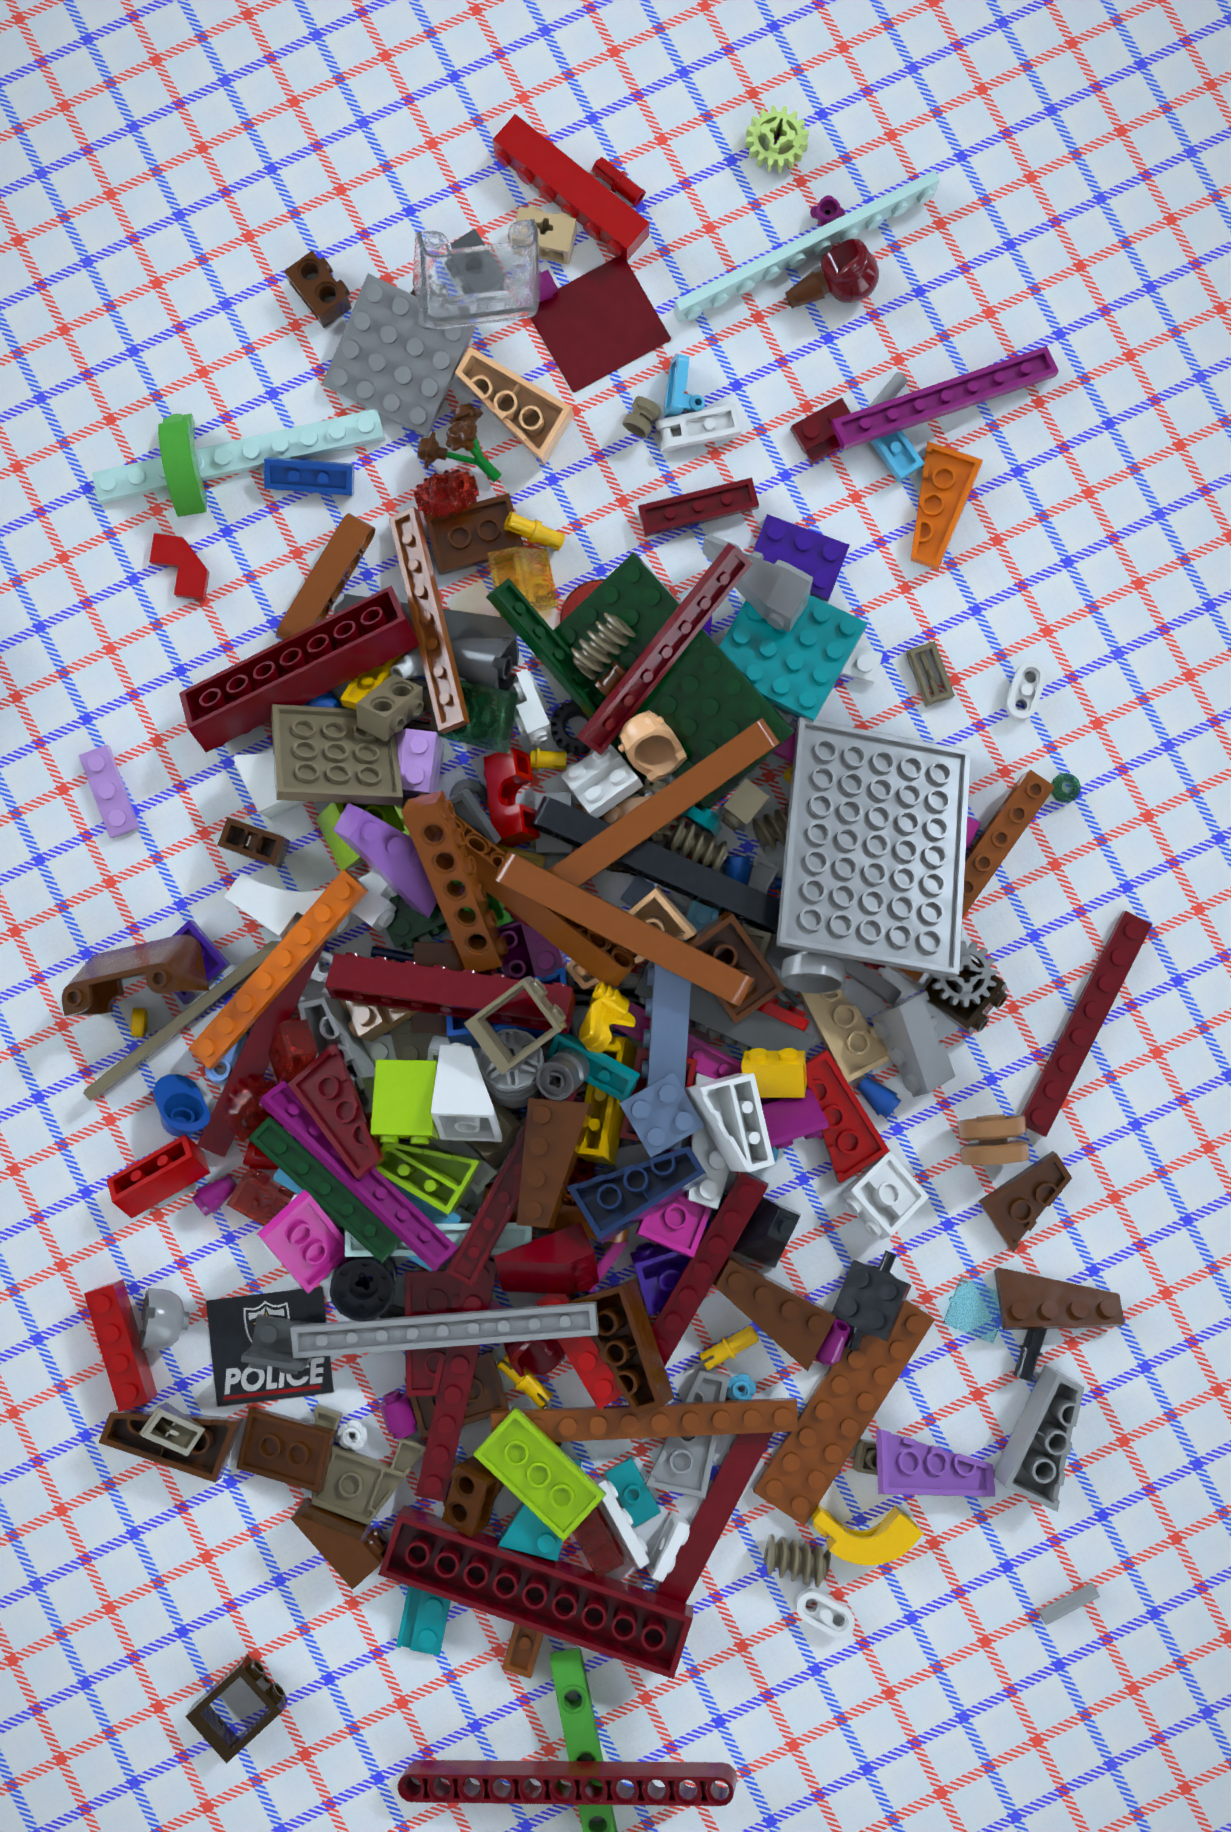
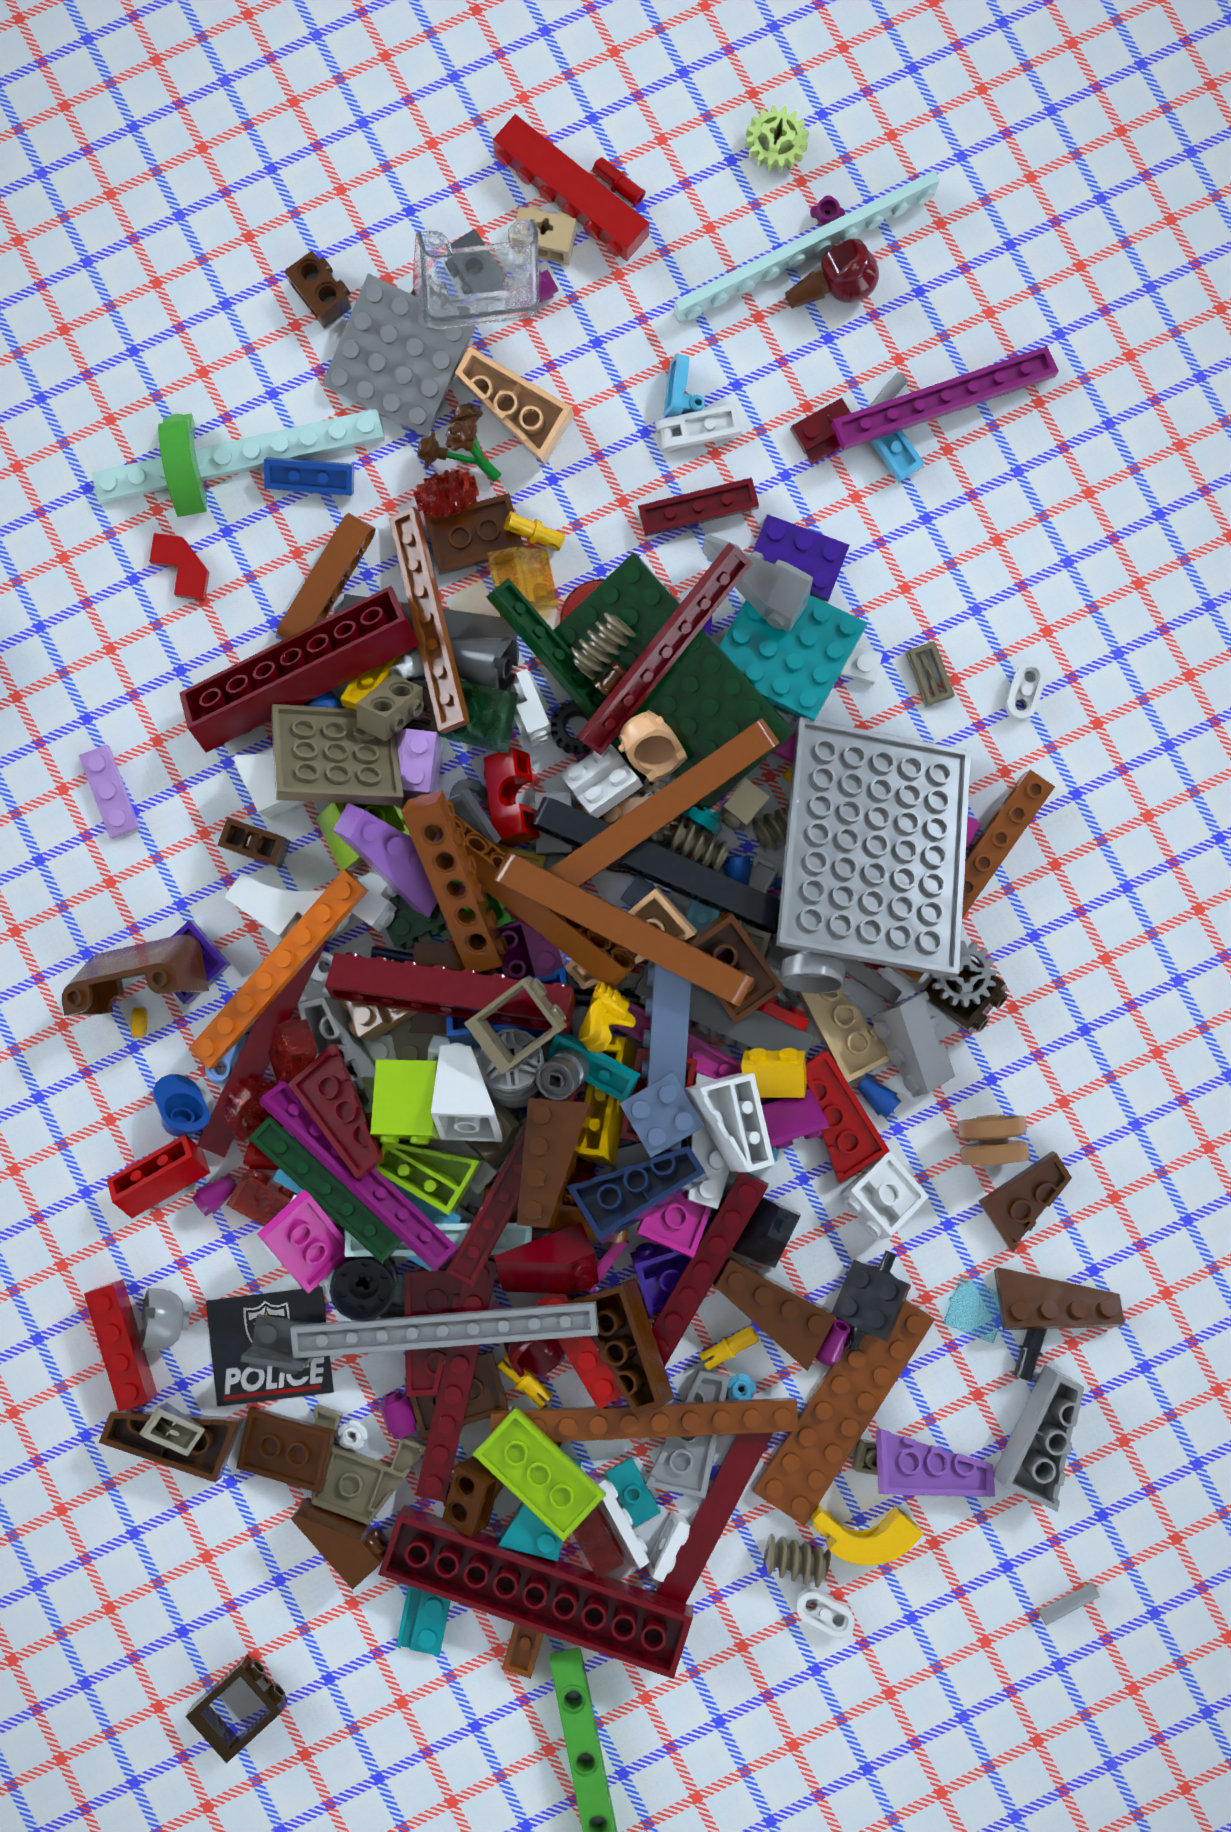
(179, 1023): dark tan tile -> none
(547, 759): yellow pin -> none
(577, 1773): dark red beam -> none
(599, 324): dark red sticker -> none
(641, 417): dark tan wheel -> none
(943, 495): orange wing -> none
(1061, 796): clear green plate -> none
(1084, 1023): dark red plate -> none

